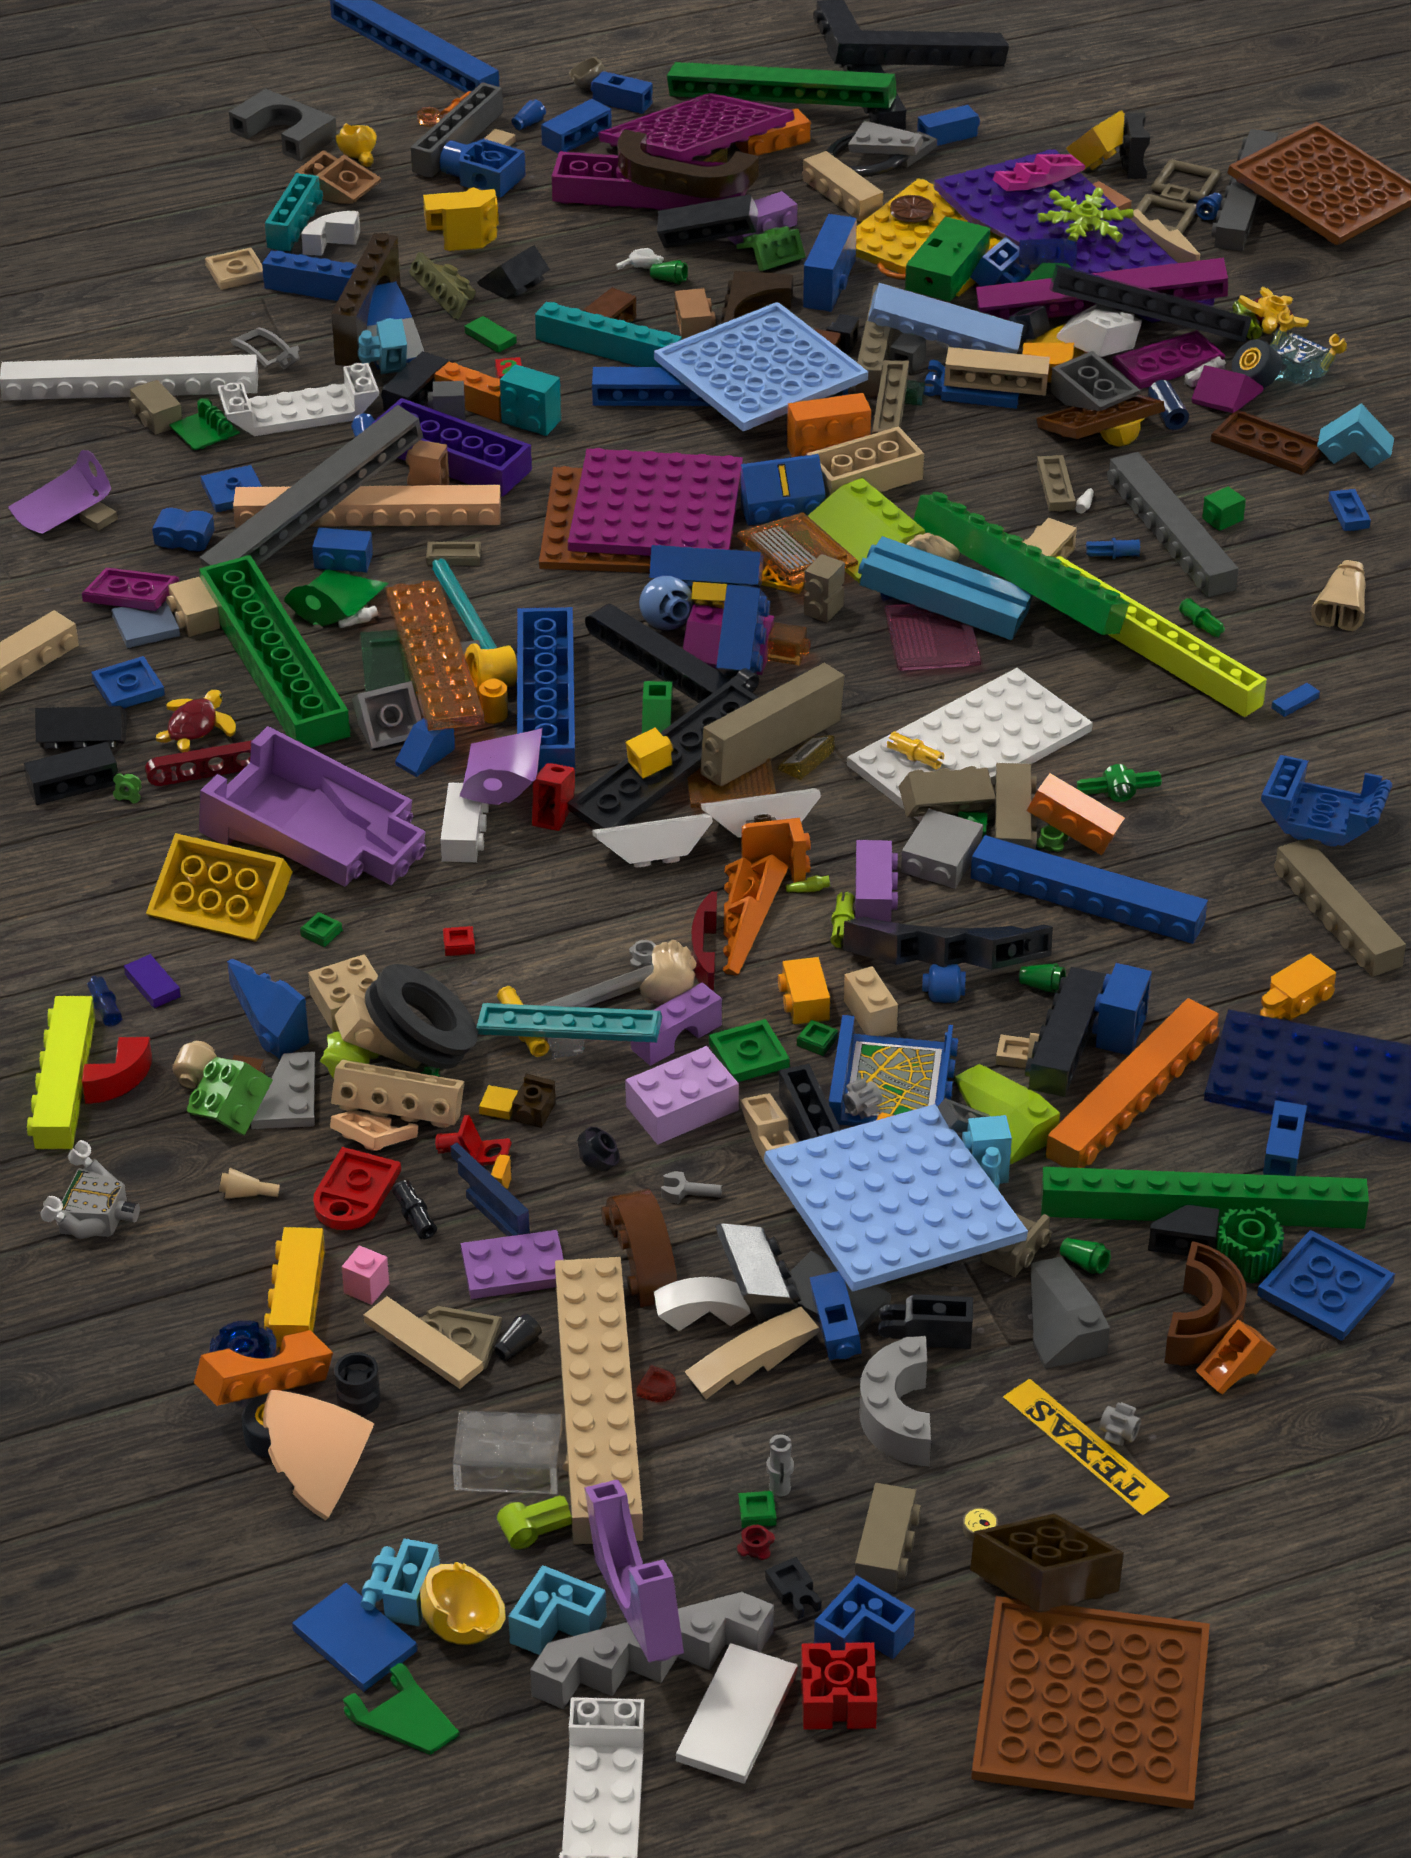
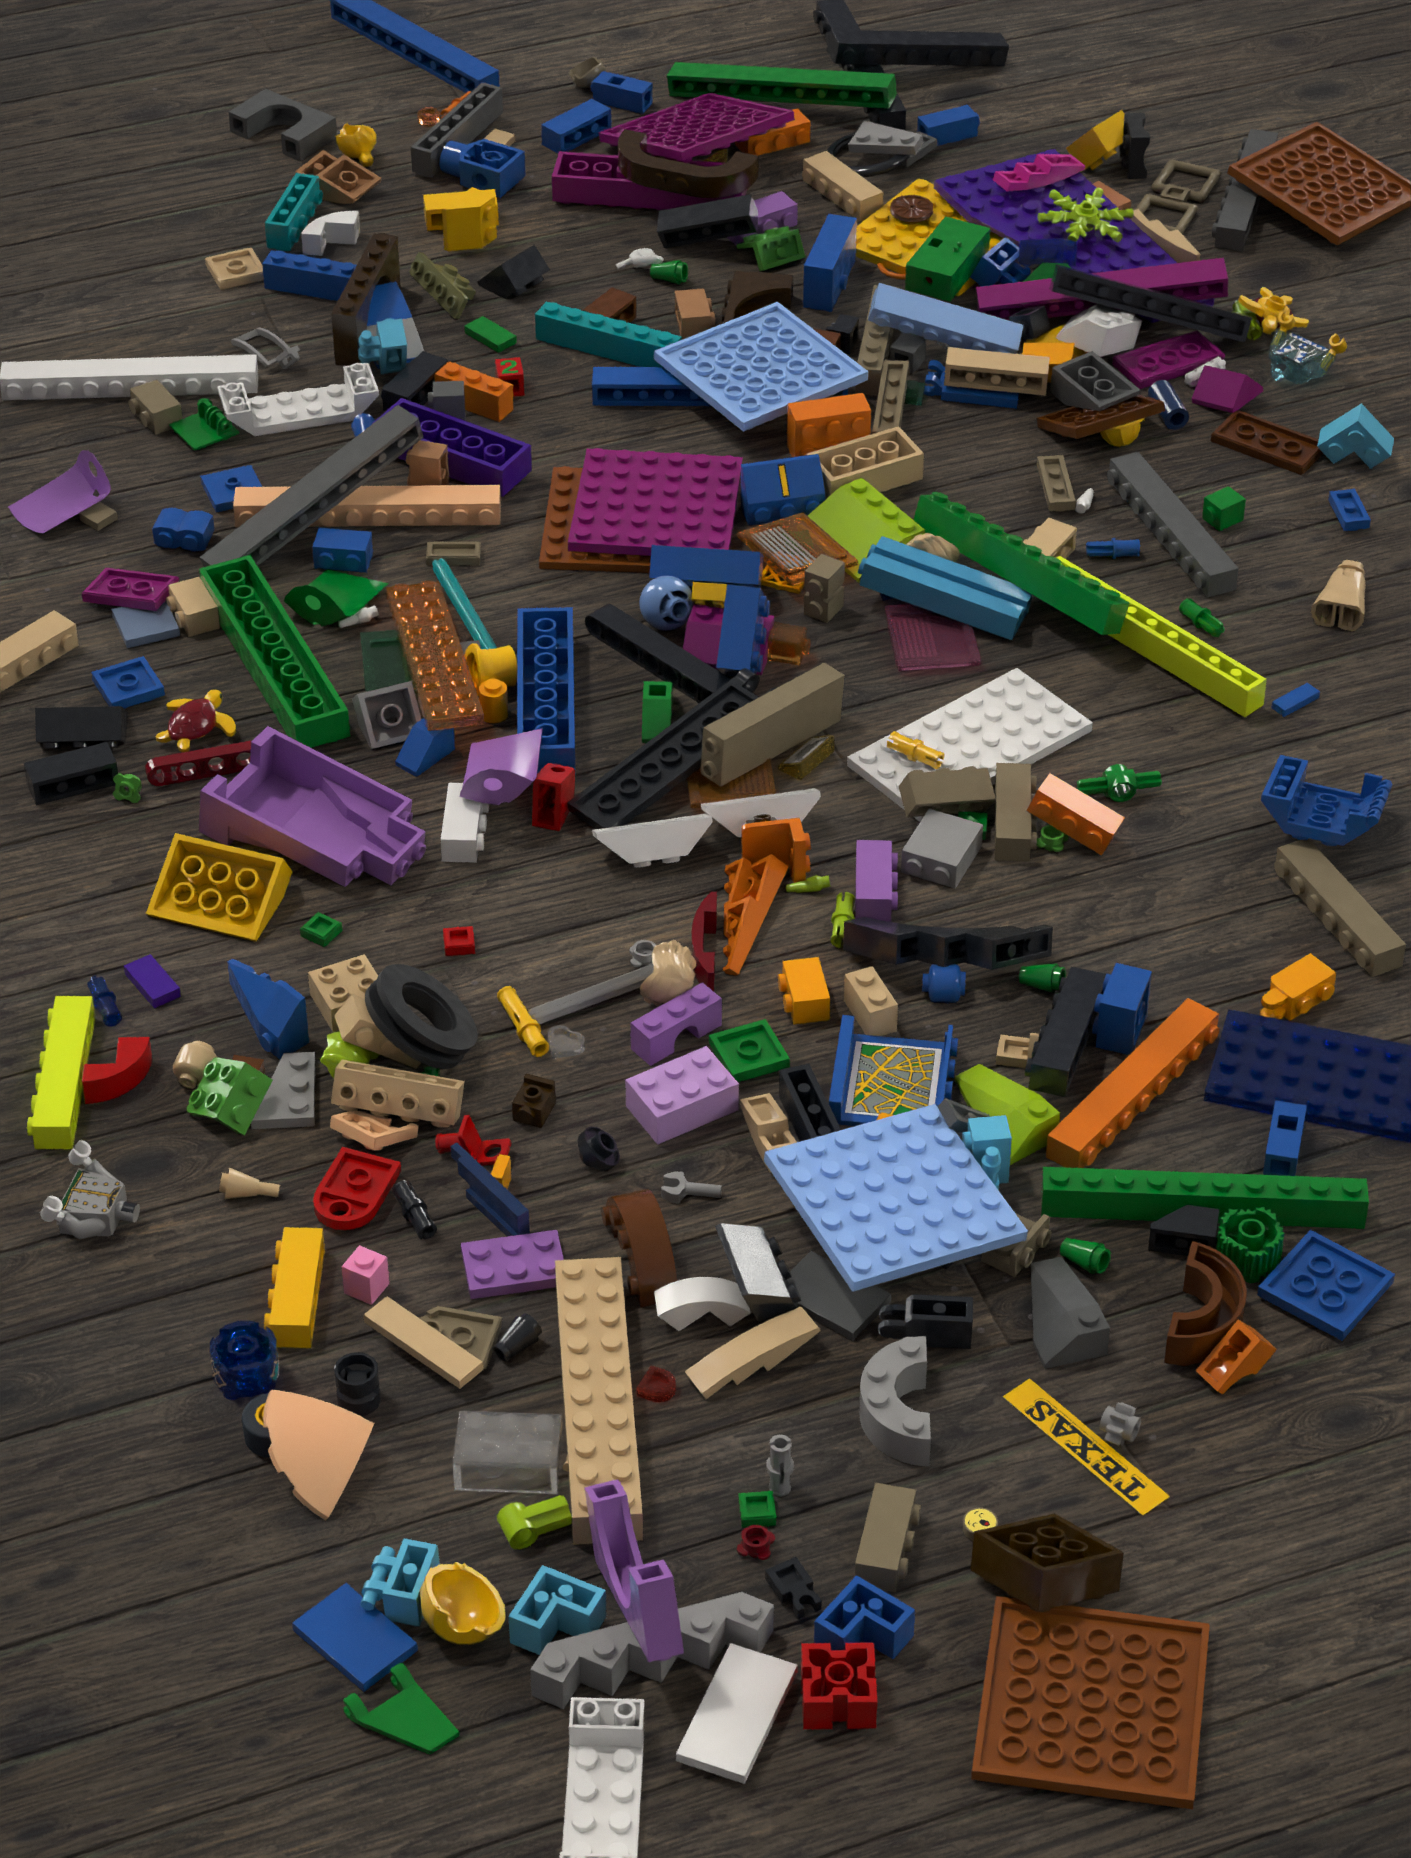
(234, 1377): orange arch -> none
(497, 1102): yellow tile -> none
(530, 114): blue cone -> none
(530, 400): teal brick -> none
(569, 1022): teal tile -> none
(649, 752): yellow brick -> none
(817, 1037): green tile -> none
(835, 1316): blue brick -> none
(862, 1098): light grey gear -> none
(1089, 889): blue brick -> none
(1209, 206): blue cone -> none
(1258, 362): black wheel -> none

